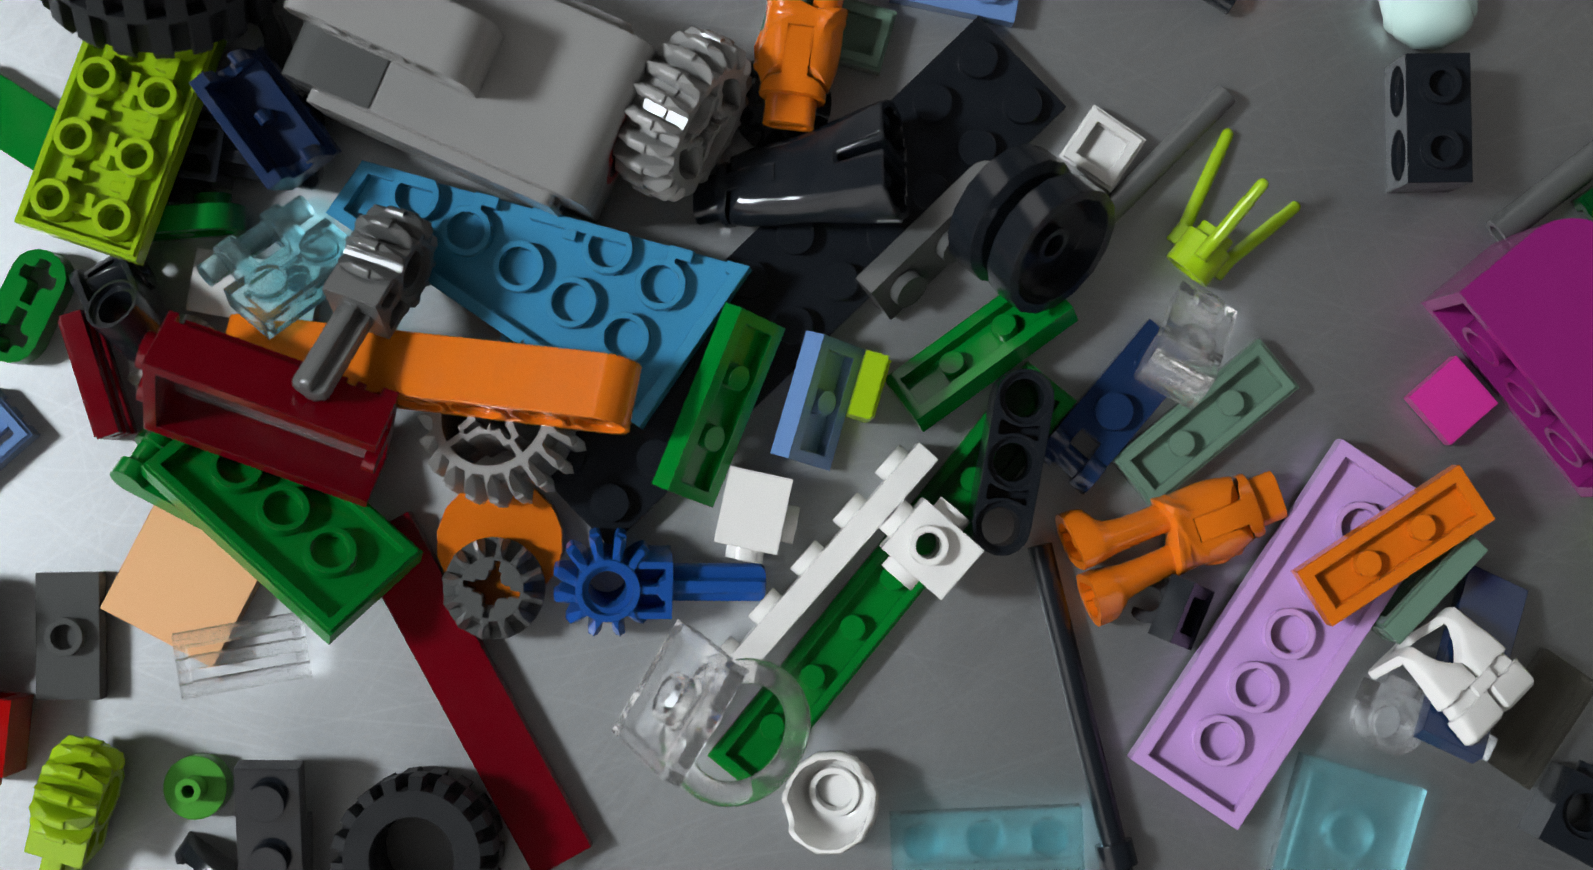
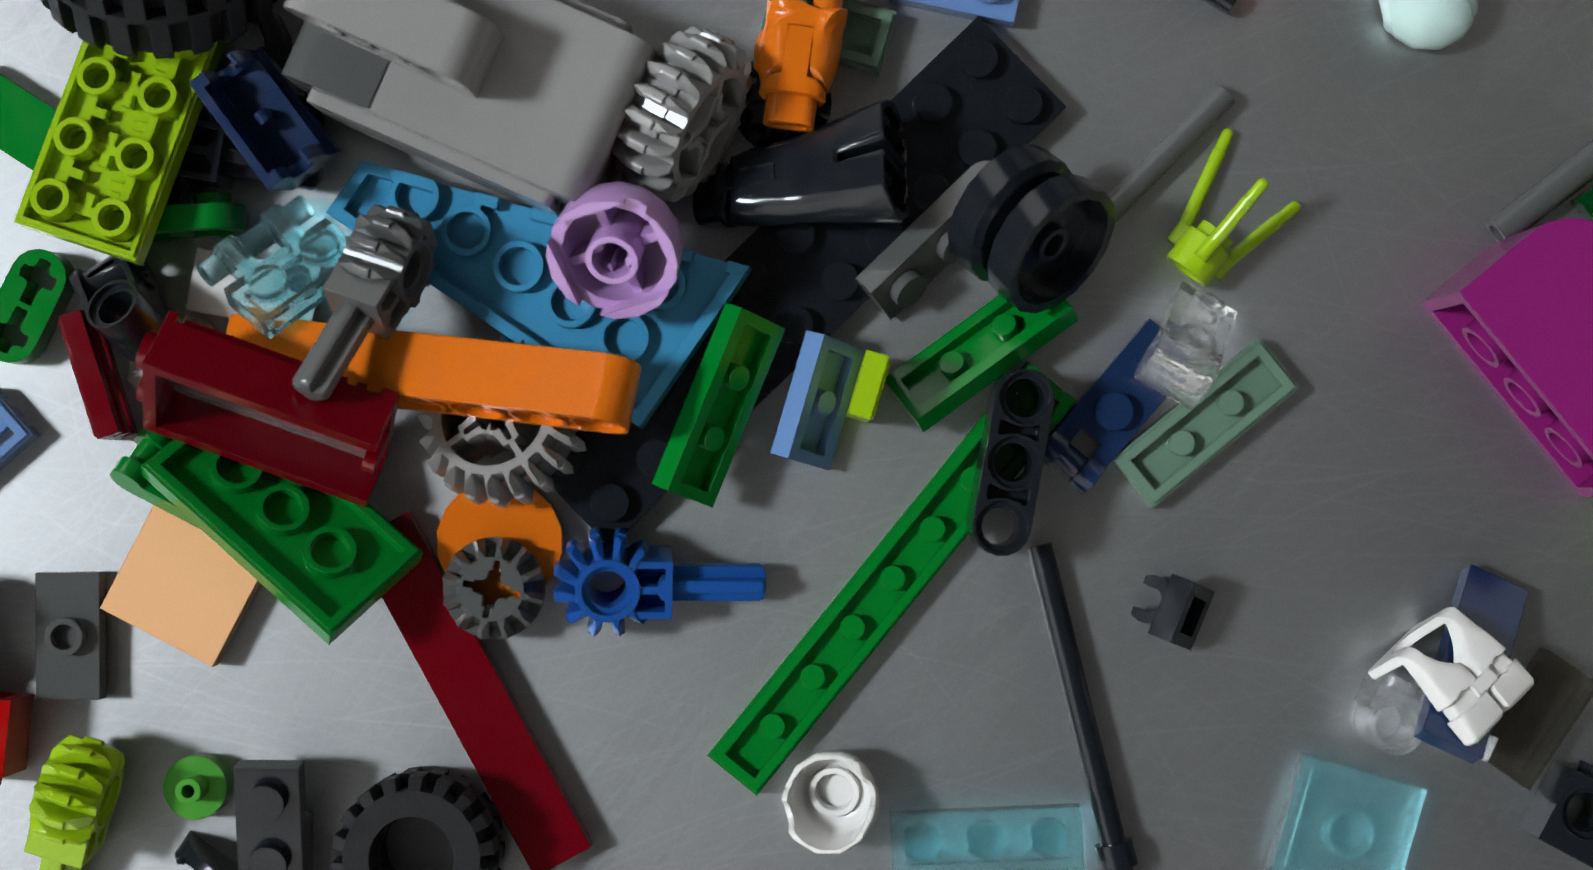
(236, 631): clear tile -> none
(616, 250): none -> lavender cylinder
(683, 705): clear tile -> none
(755, 515): white brick -> none
(821, 564): white plate -> none
(945, 563): white brick -> none
(1101, 149): white tile -> none
(1201, 526): orange piece -> none
(1268, 651): lavender plate -> none
(1393, 545): orange plate -> none
(1426, 589): sand green tile -> none
(1428, 123): black brick -> none
(1450, 400): dark pink tile -> none

